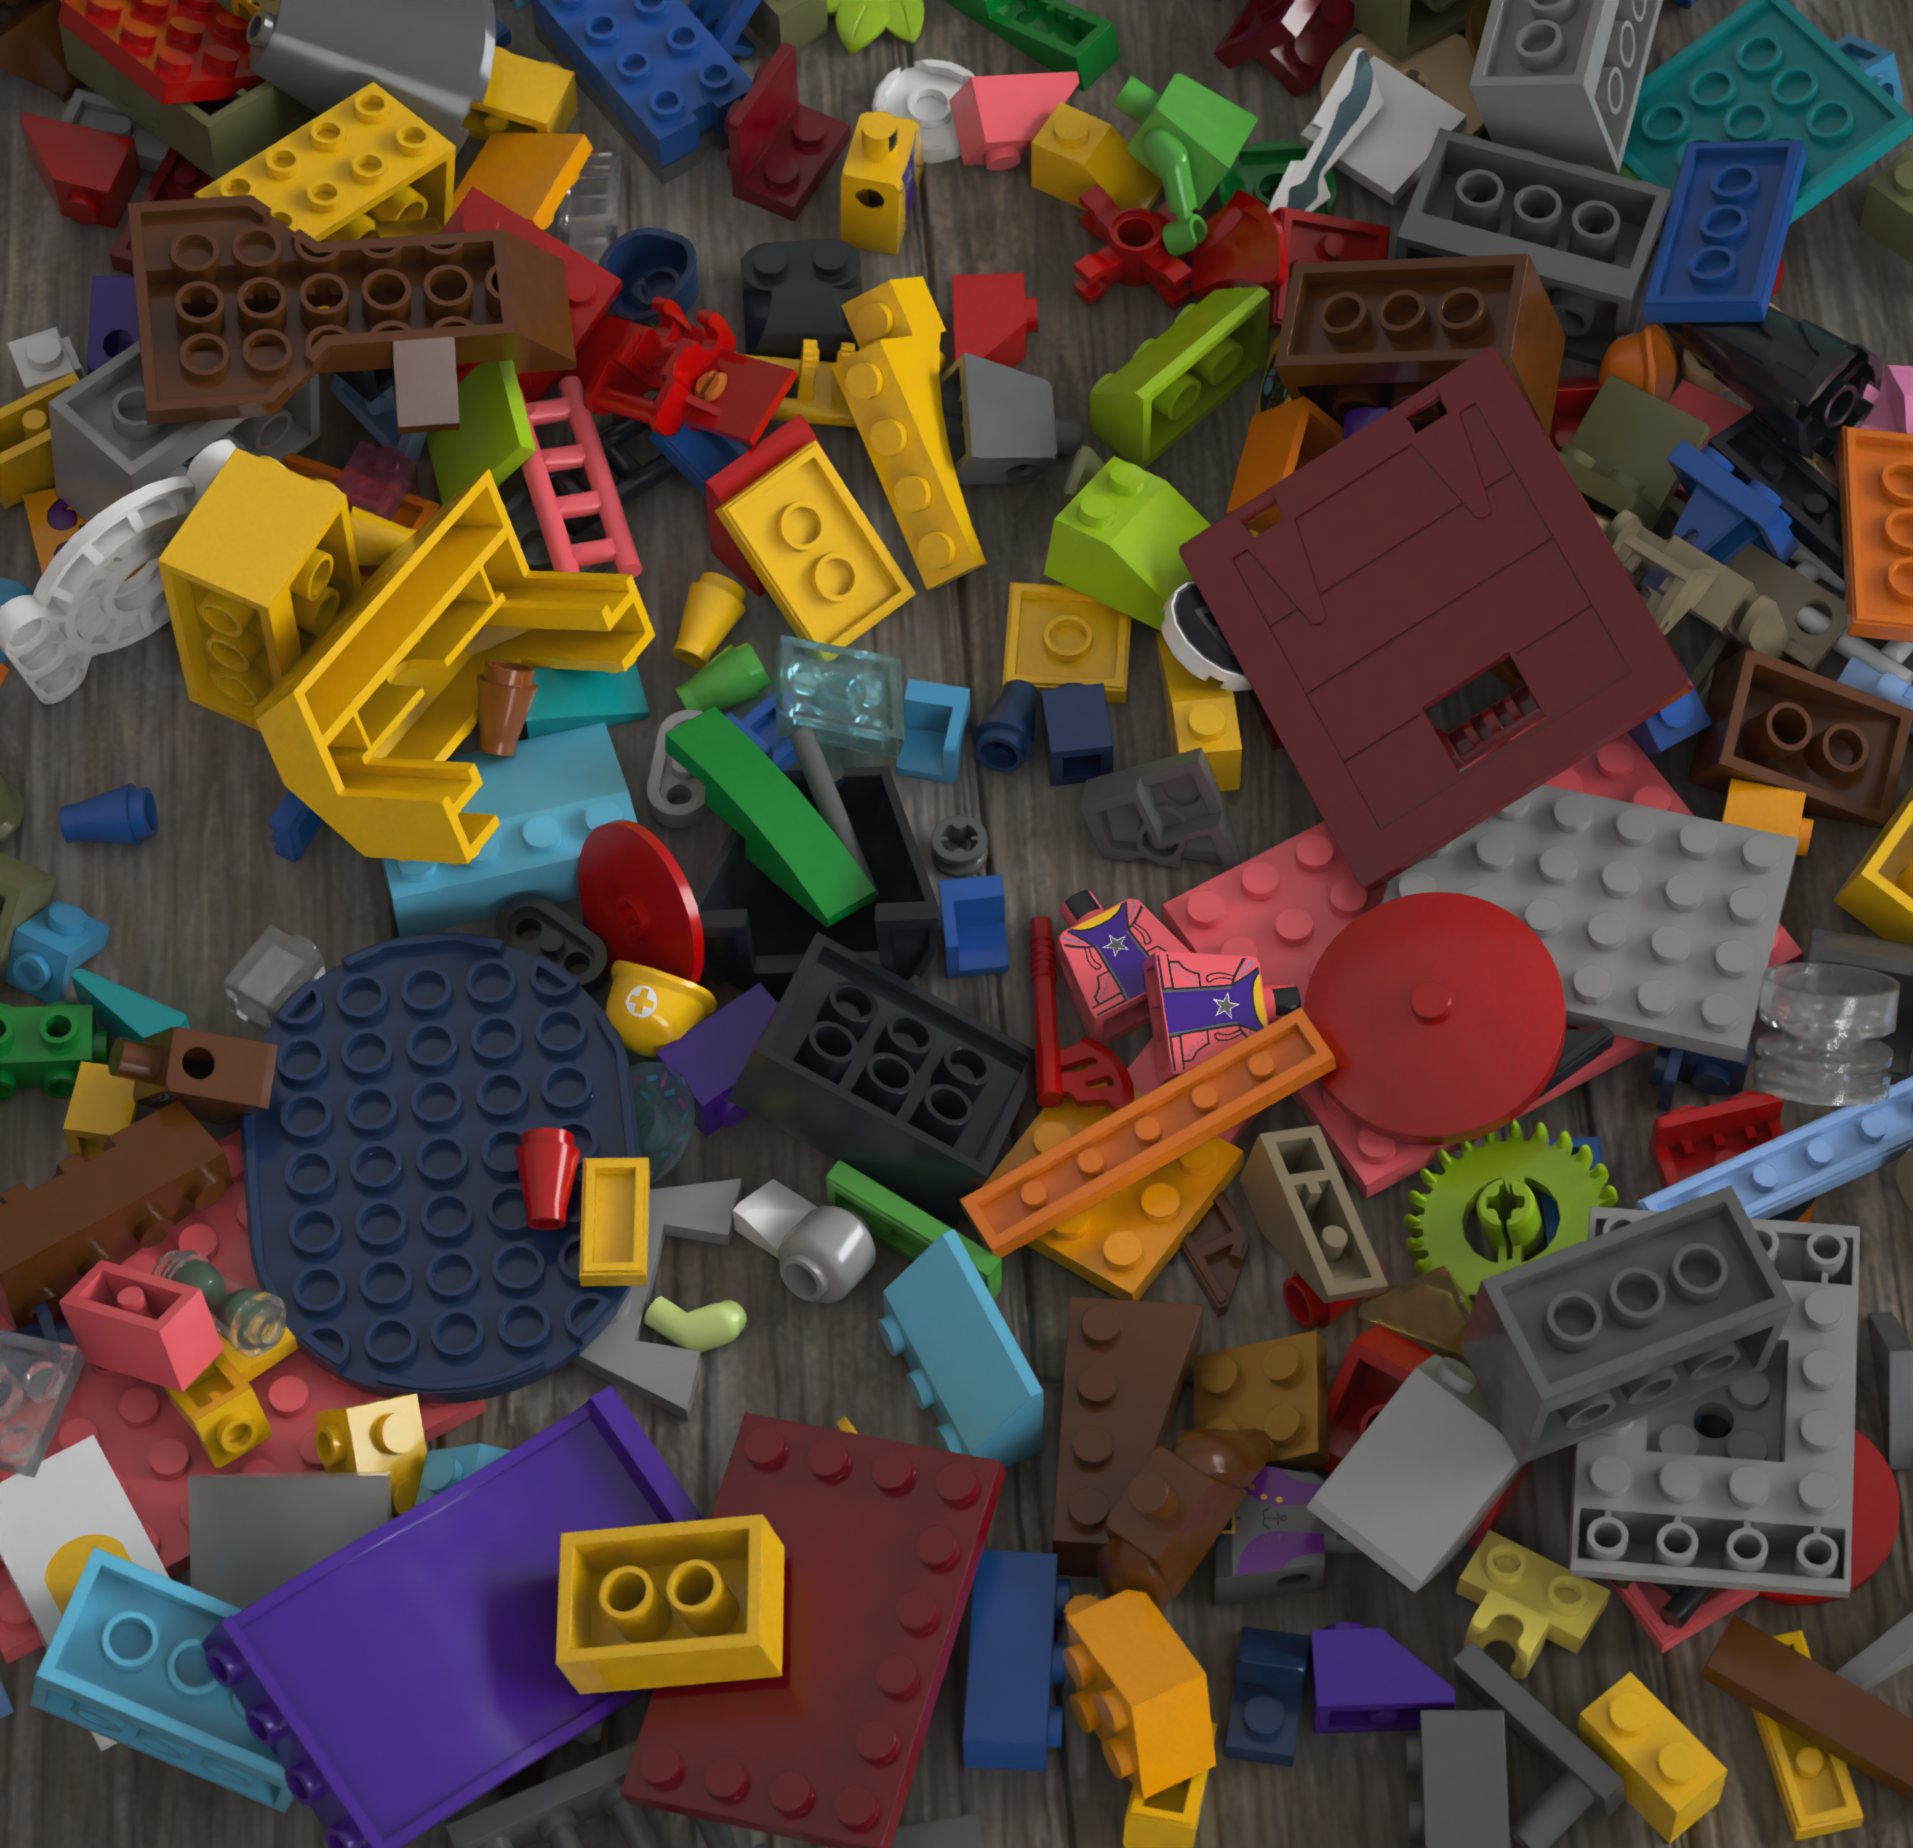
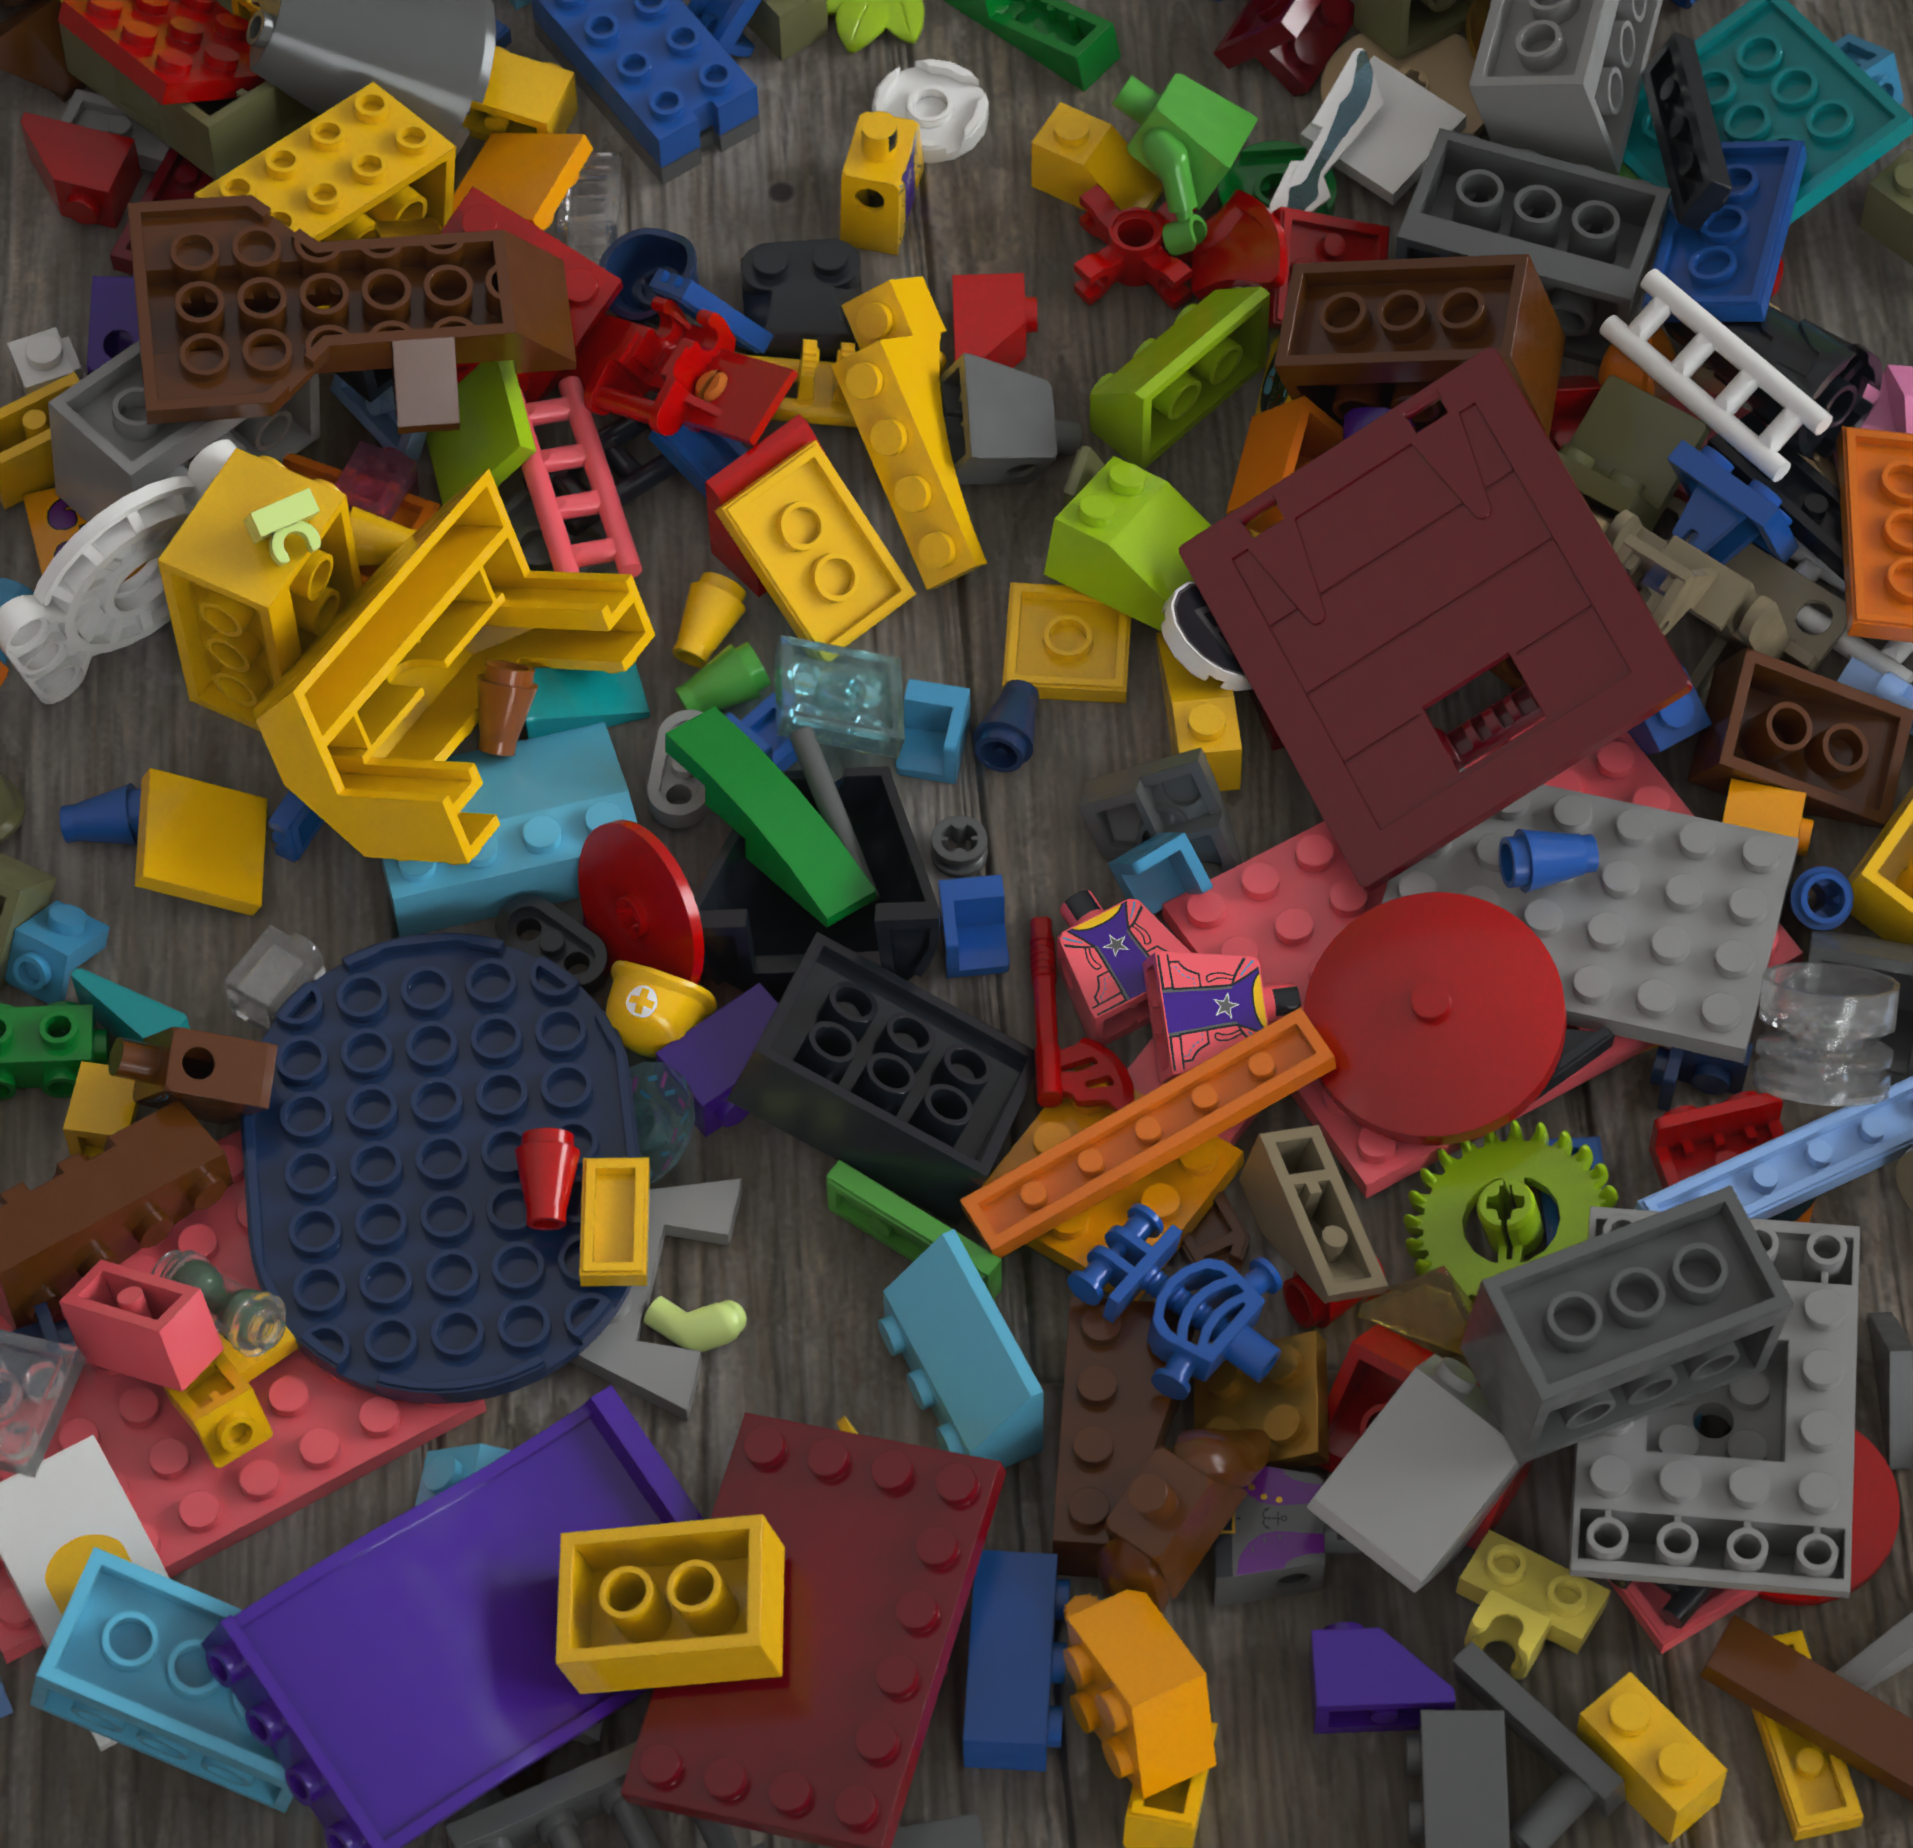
(201, 842): none -> yellow tile
(272, 1526): light grey slope -> none
(283, 519): none -> yellowish green tile
(376, 1439): yellow bracket -> none
(693, 297): none -> blue tile
(770, 1215): white slope -> none
(777, 144): dark red bracket -> none
(826, 1254): light grey head -> none
(1004, 113): coral slope -> none
(1076, 733): dark blue brick -> none
(1135, 1266): none -> blue piece
(1160, 870): none -> dark azure panel
(1267, 1696): dark blue slope -> none
(1545, 858): none -> blue cone
(1686, 132): none -> black plate
(1717, 412): none -> white bar
(1833, 898): none -> blue cone

